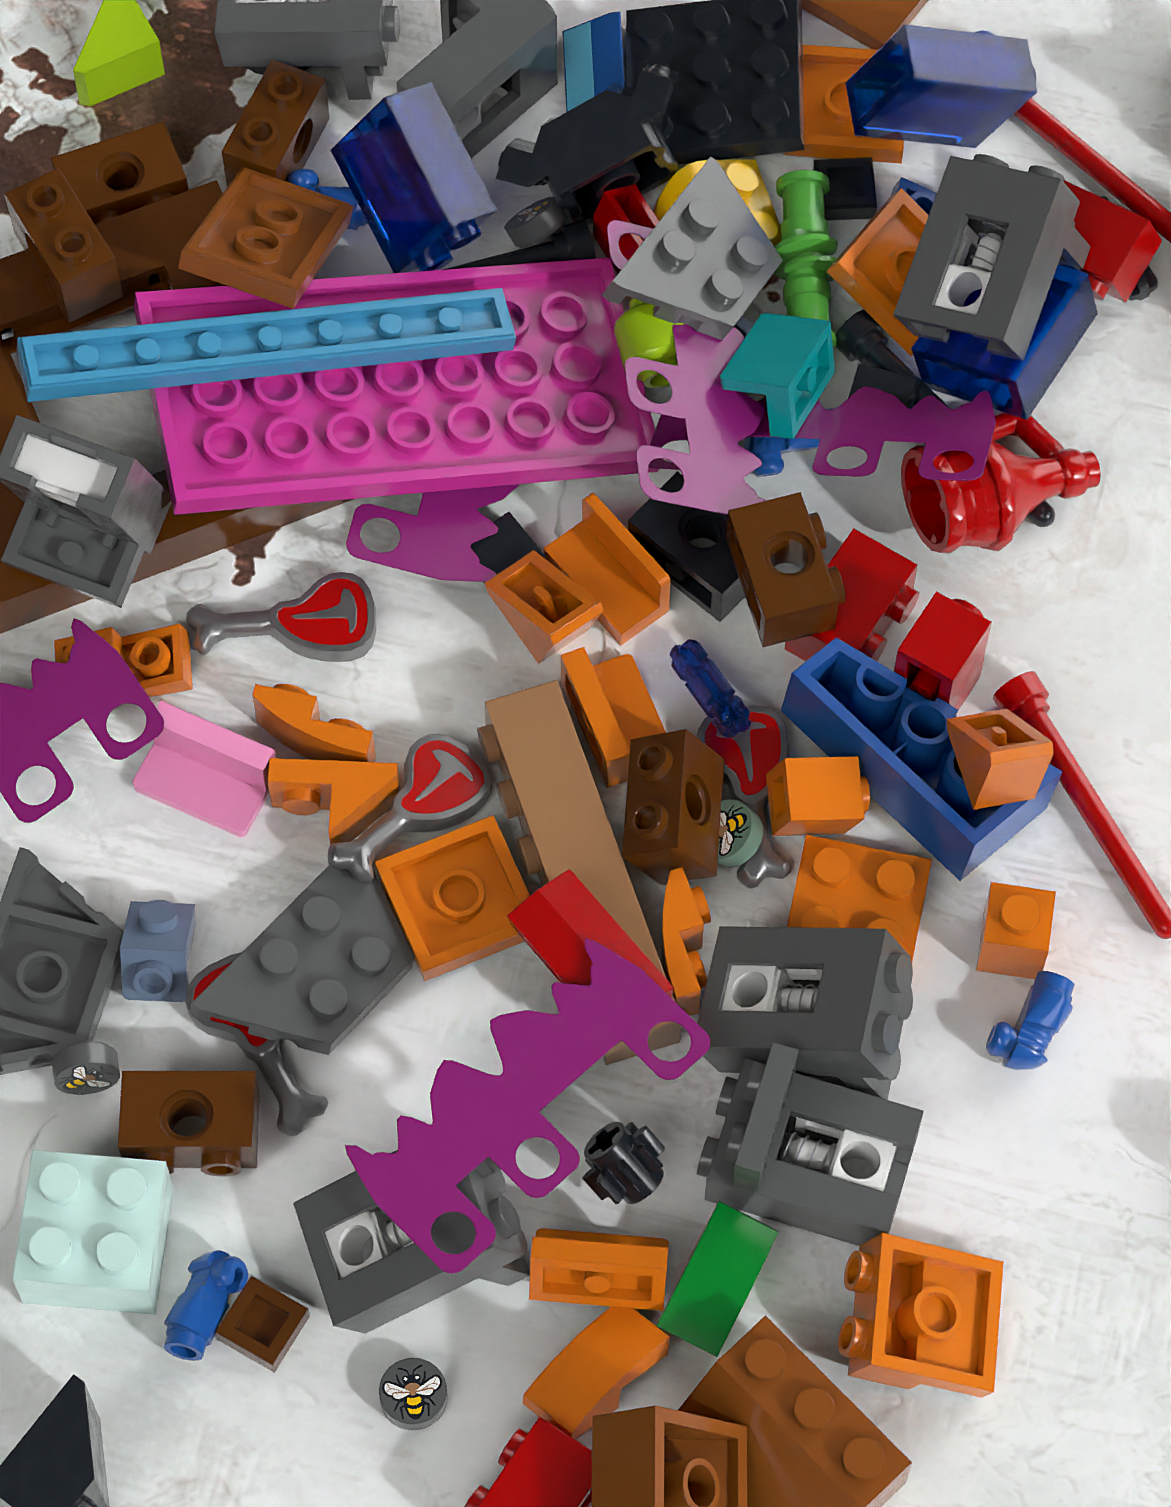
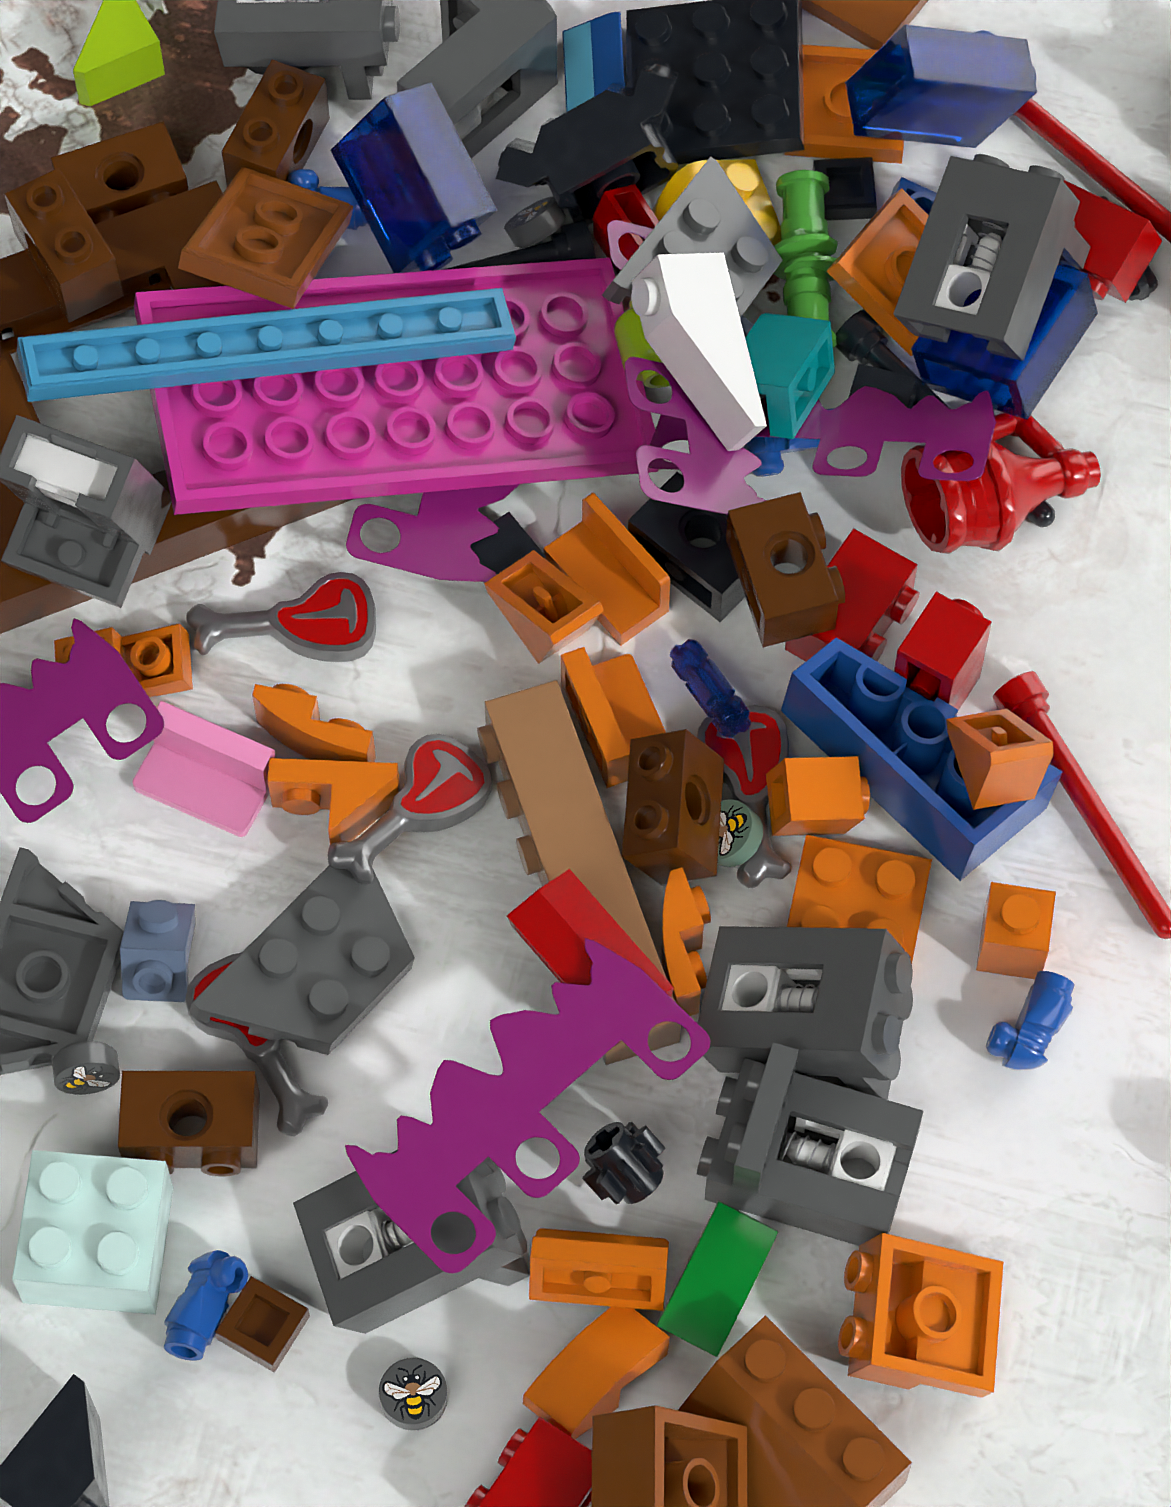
(454, 896): orange plate -> none
(699, 337): none -> white slope

